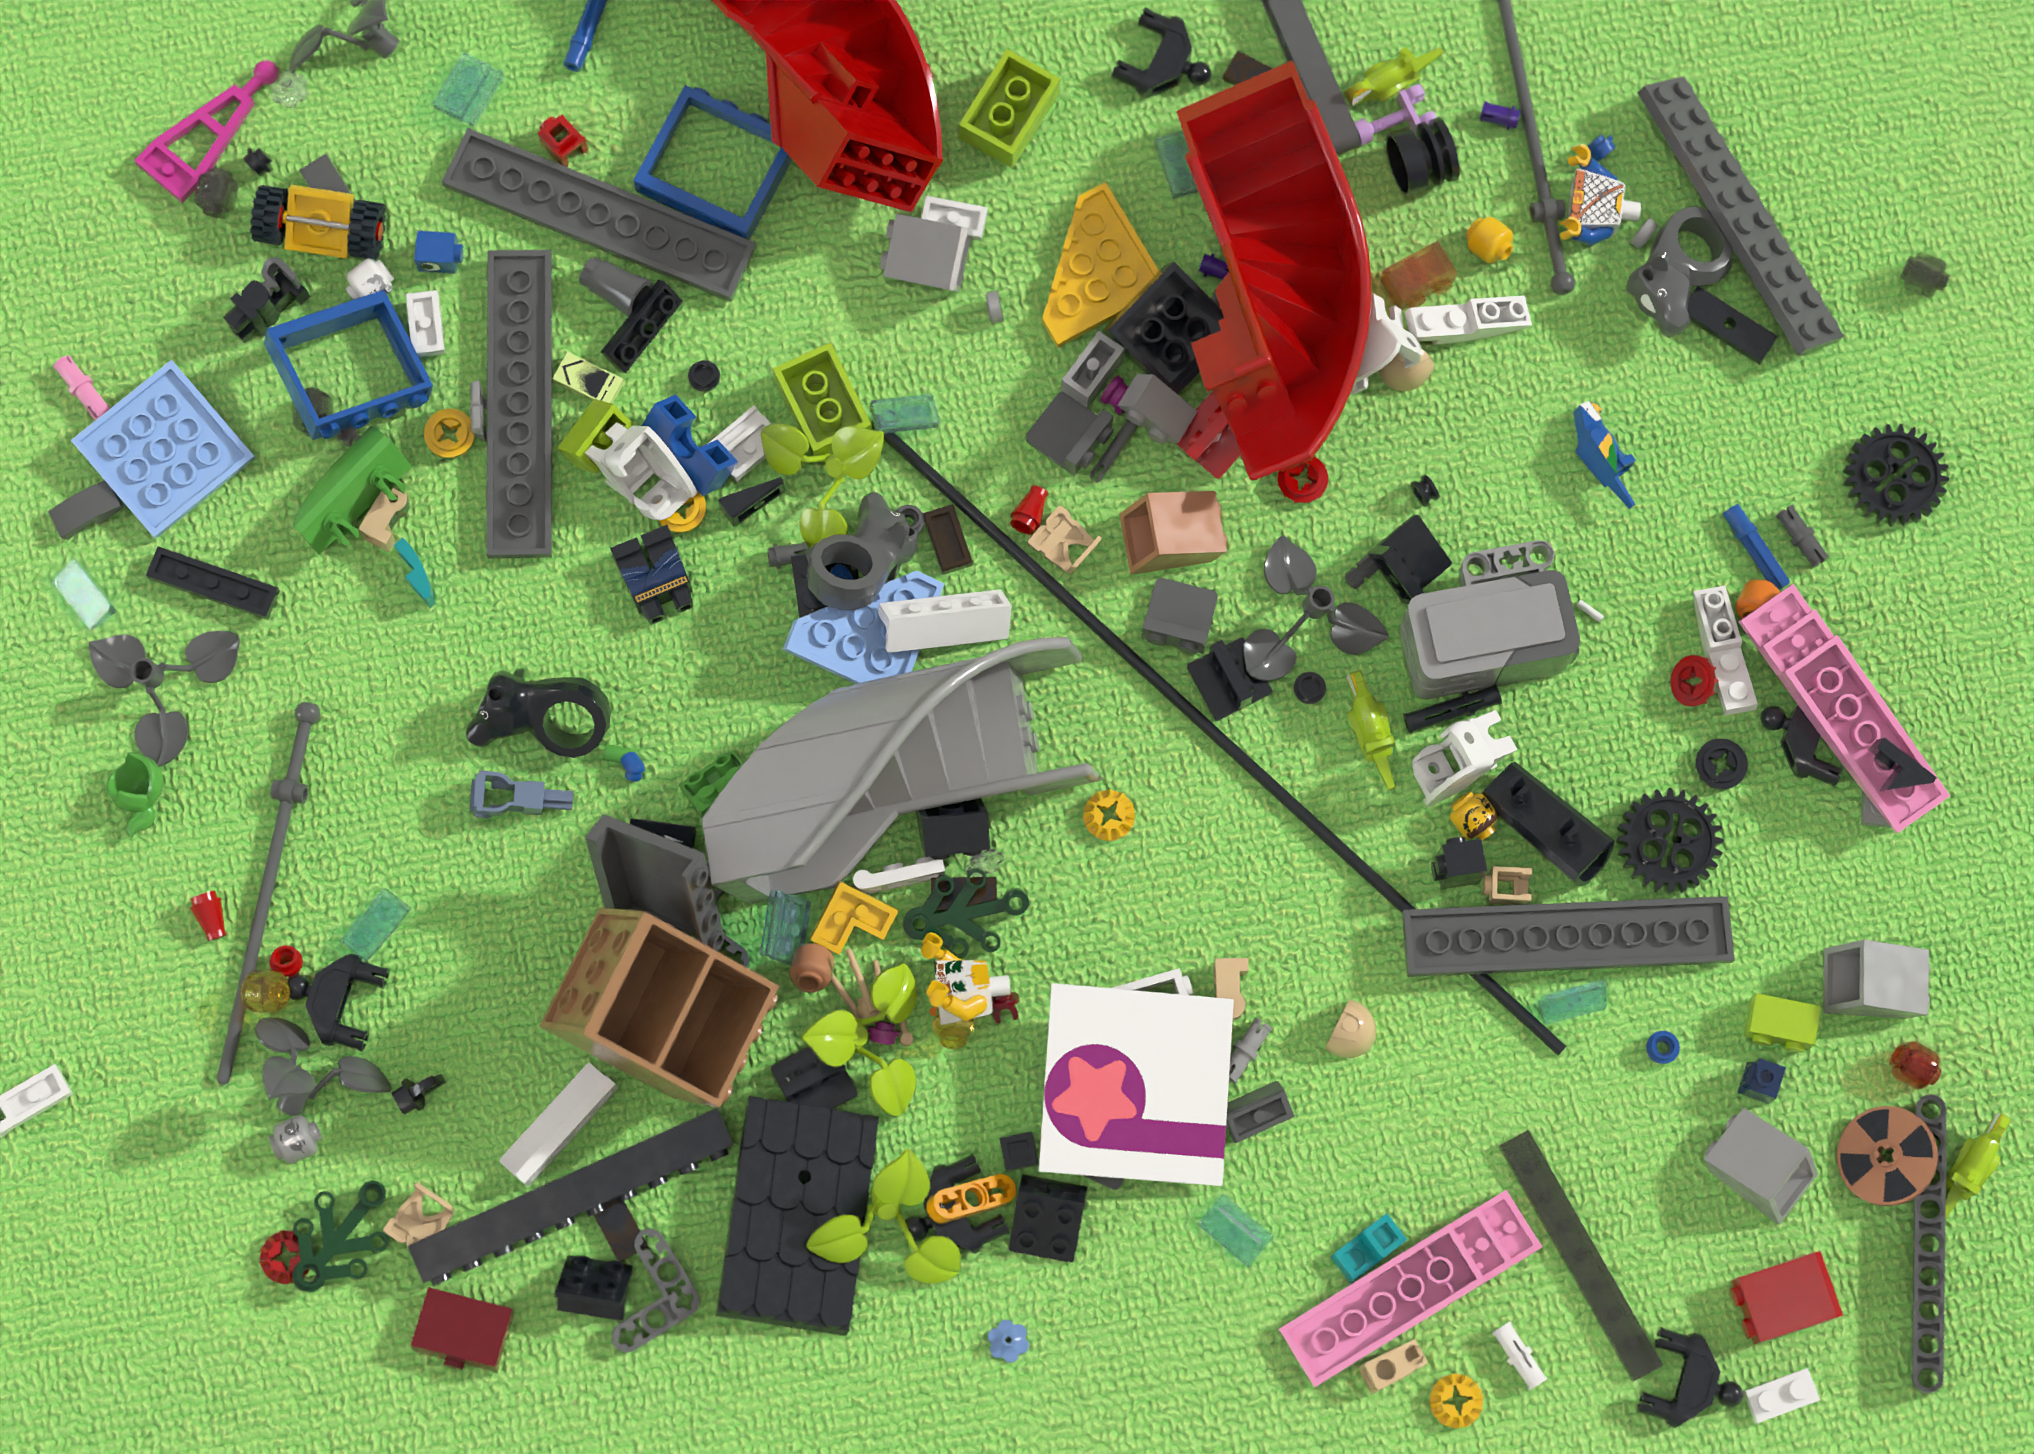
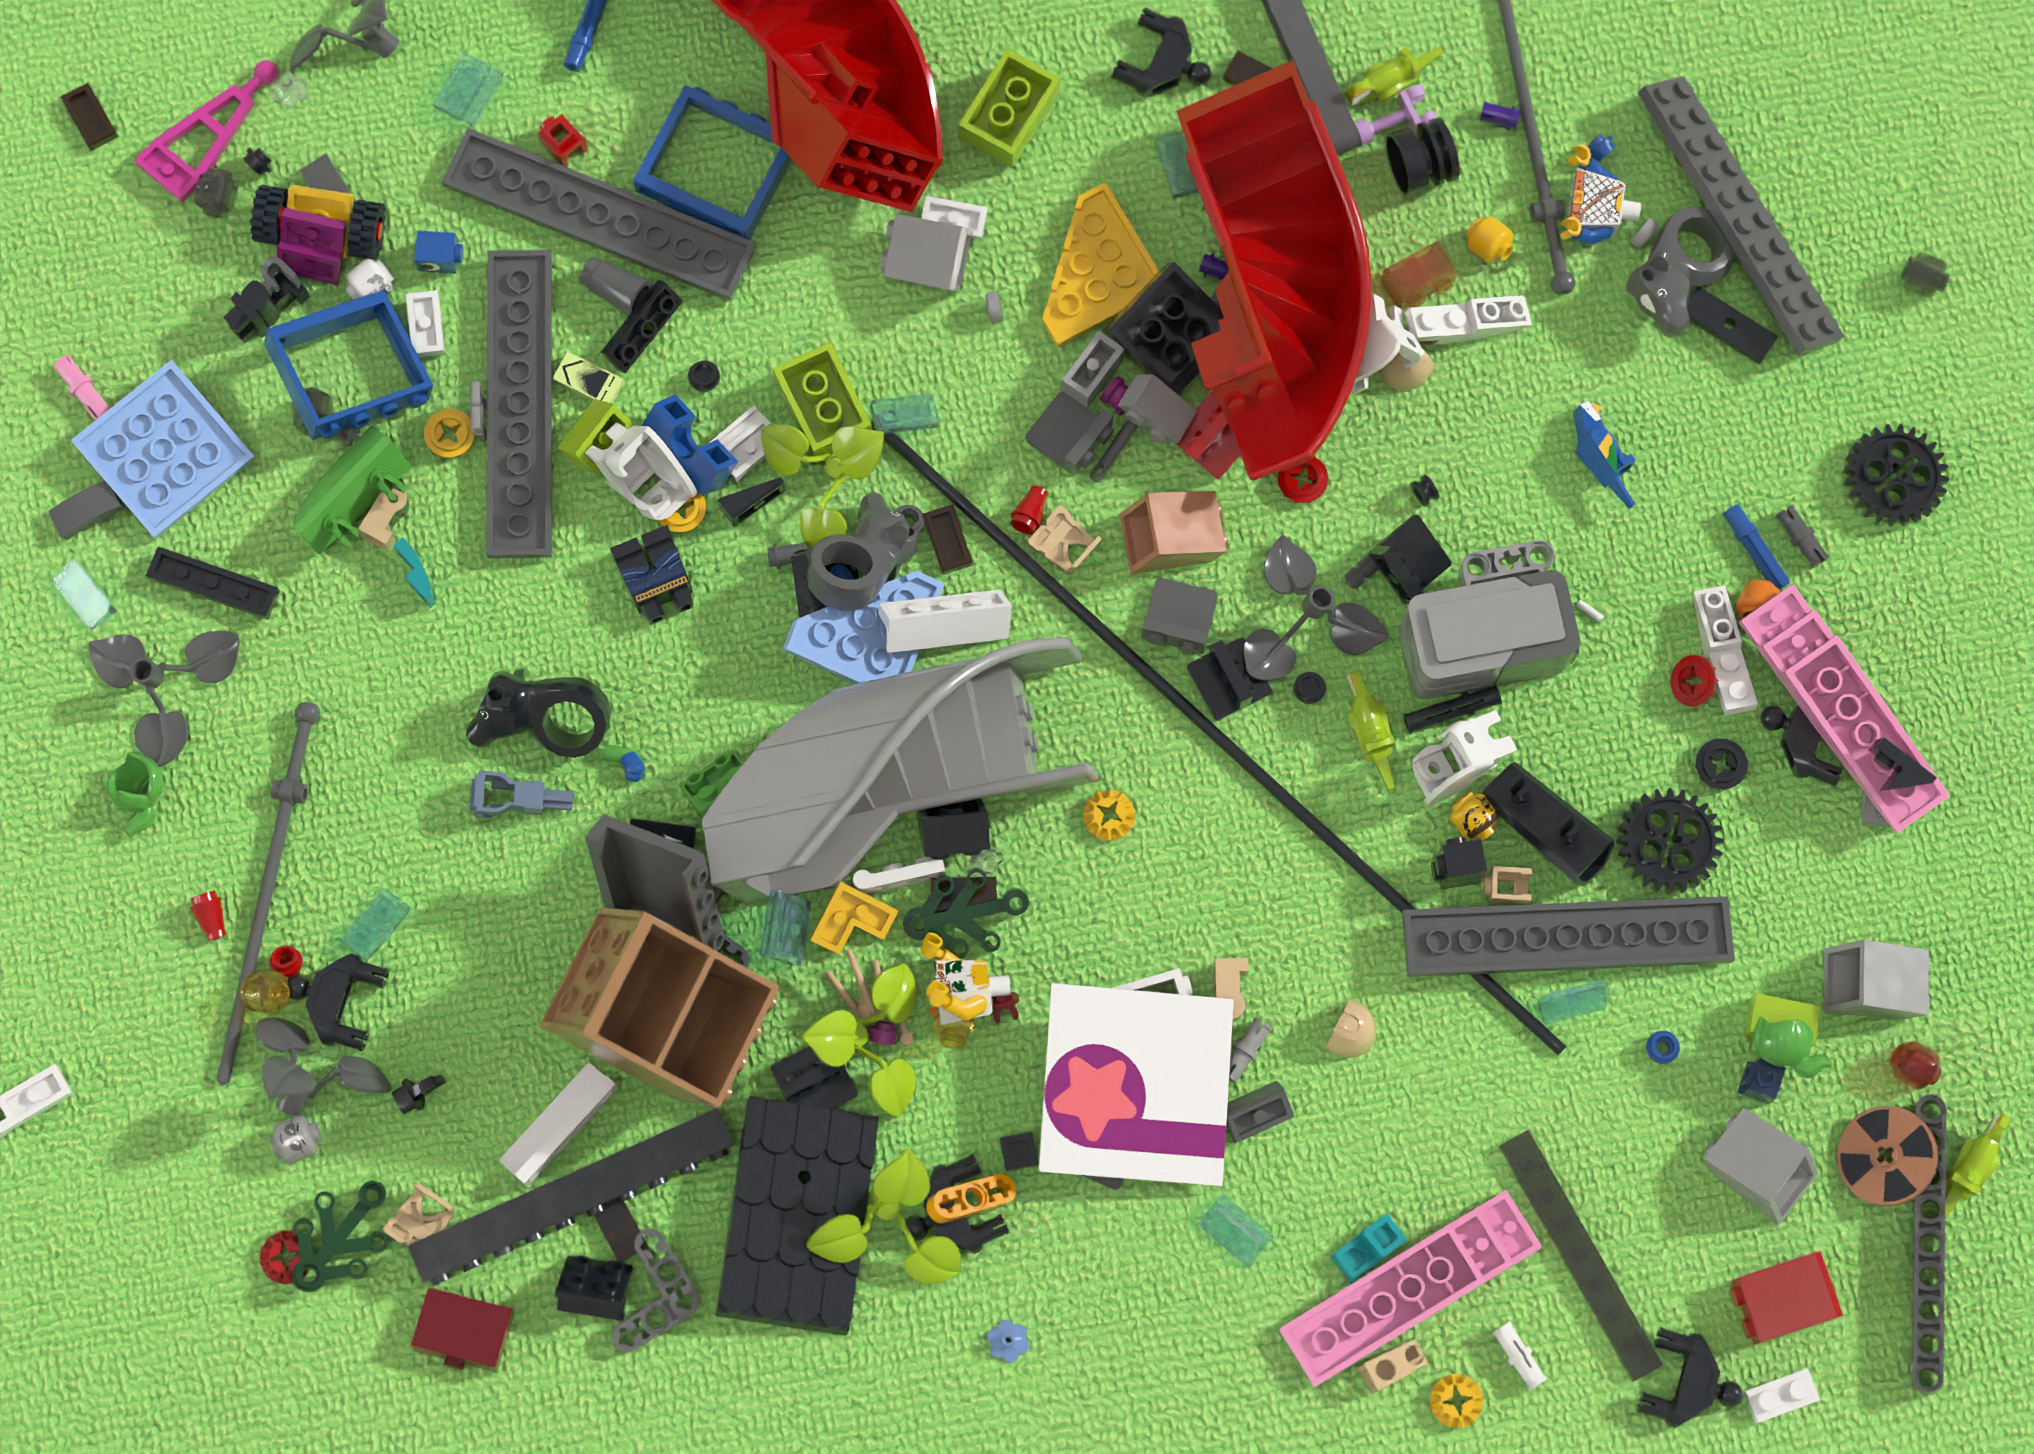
(89, 116): none -> dark brown tile
(312, 245): none -> magenta slope
(811, 967): nougat head -> none
(1047, 1218): black bracket -> none
(1788, 1045): none -> bright green hair

